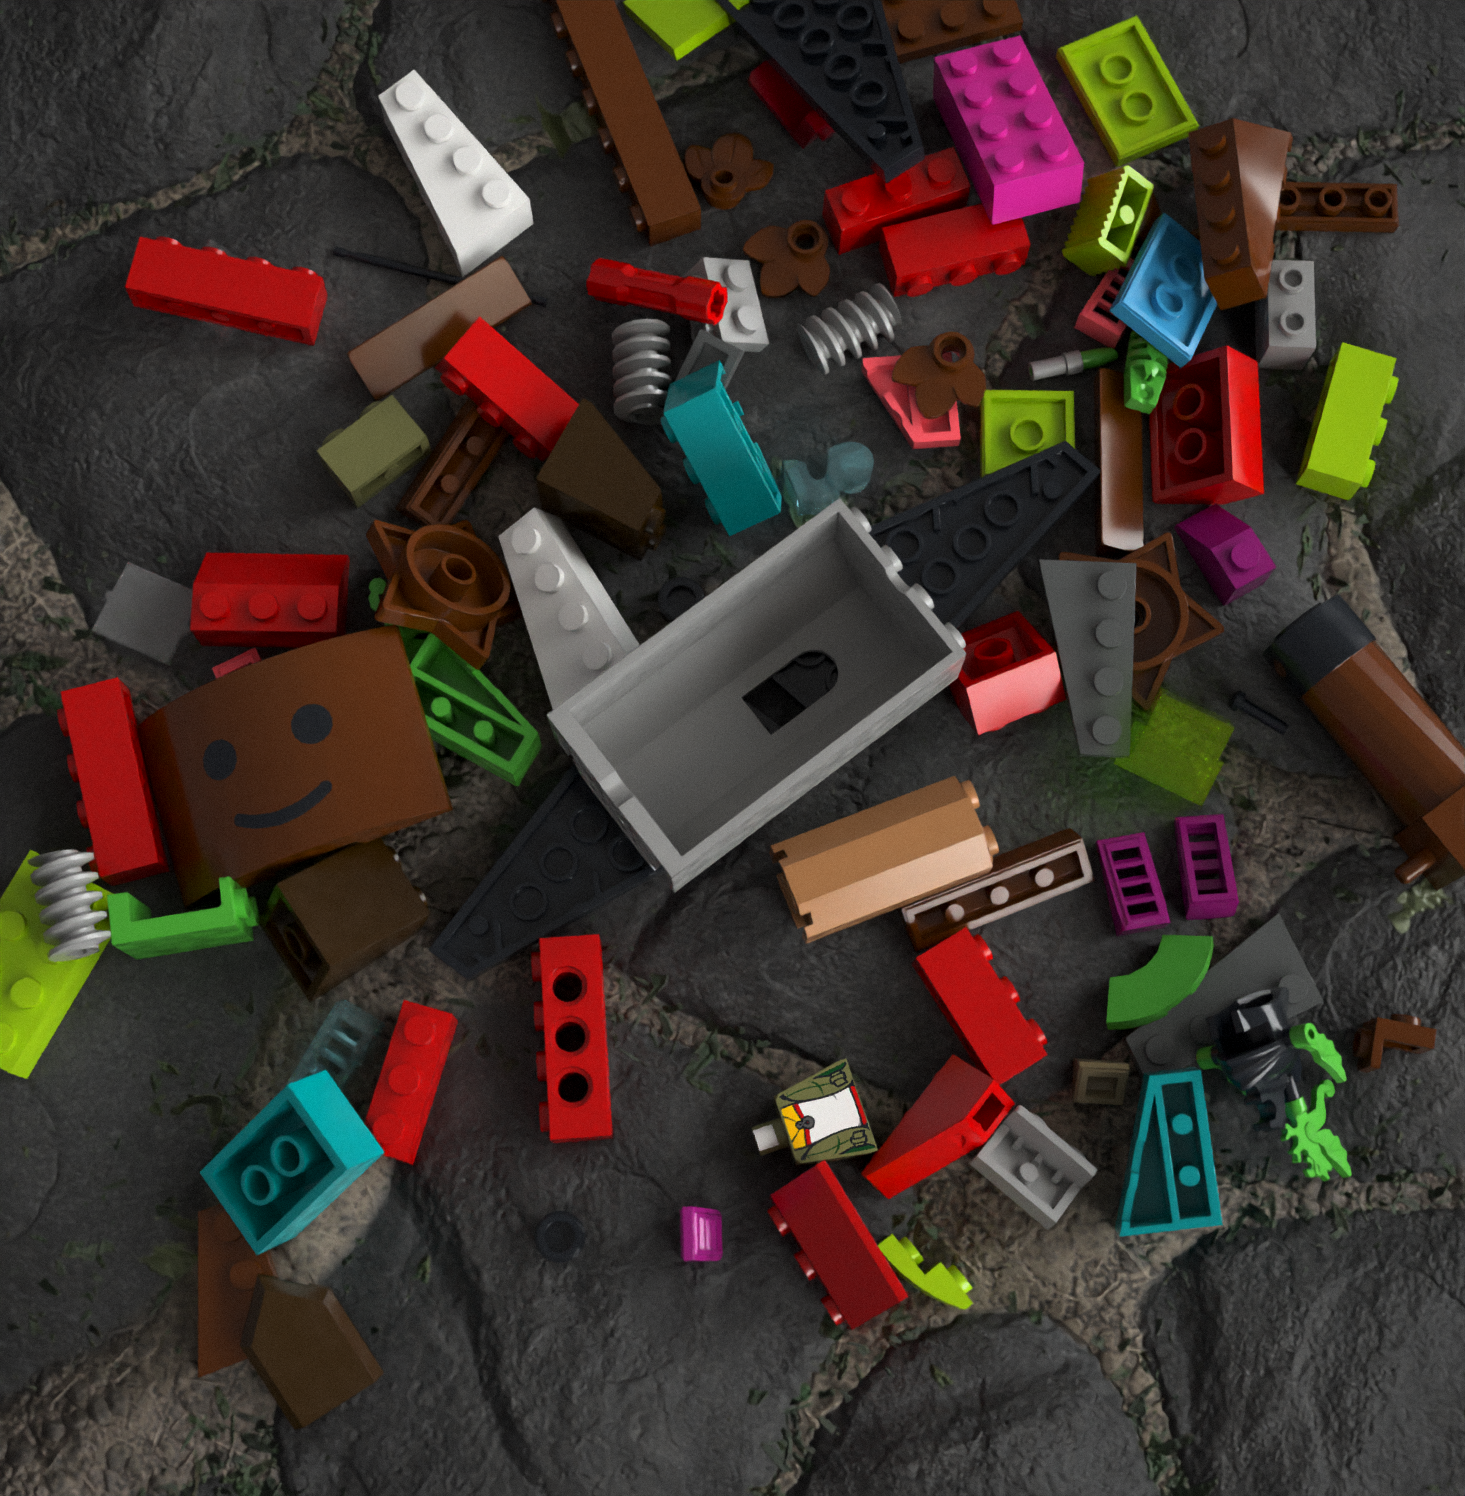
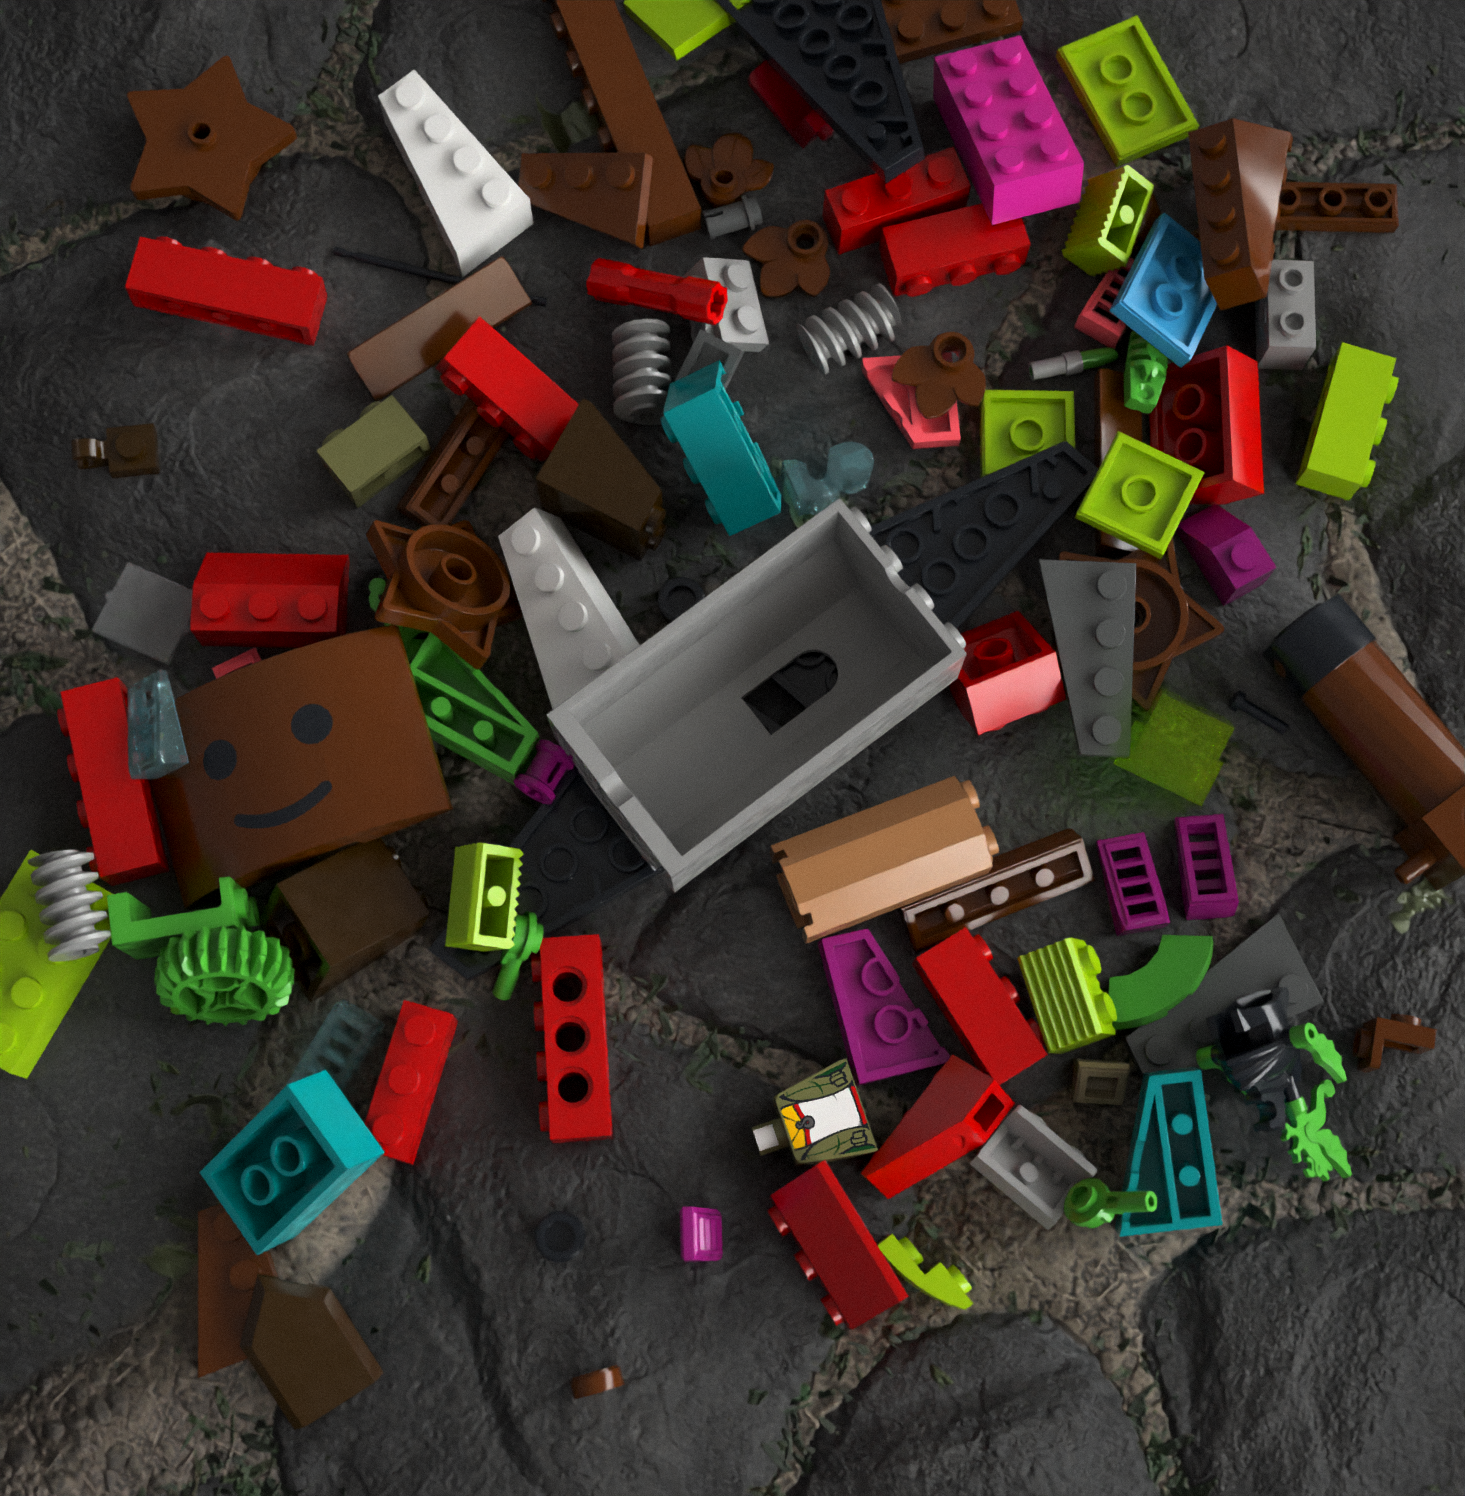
(127, 451): none -> dark brown plate
(154, 741): none -> clear light blue slope
(205, 140): none -> reddish brown plate
(224, 975): none -> bright green gear
(483, 897): none -> lime brick
(526, 941): none -> bright green plate
(544, 772): none -> magenta bush
(592, 189): none -> reddish brown wing
(596, 1381): none -> reddish brown tile
(733, 217): none -> dark grey pin
(875, 1016): none -> magenta wing
(1068, 995): none -> lime brick
(1092, 1204): none -> bright green plate
(1139, 495): none -> lime tile

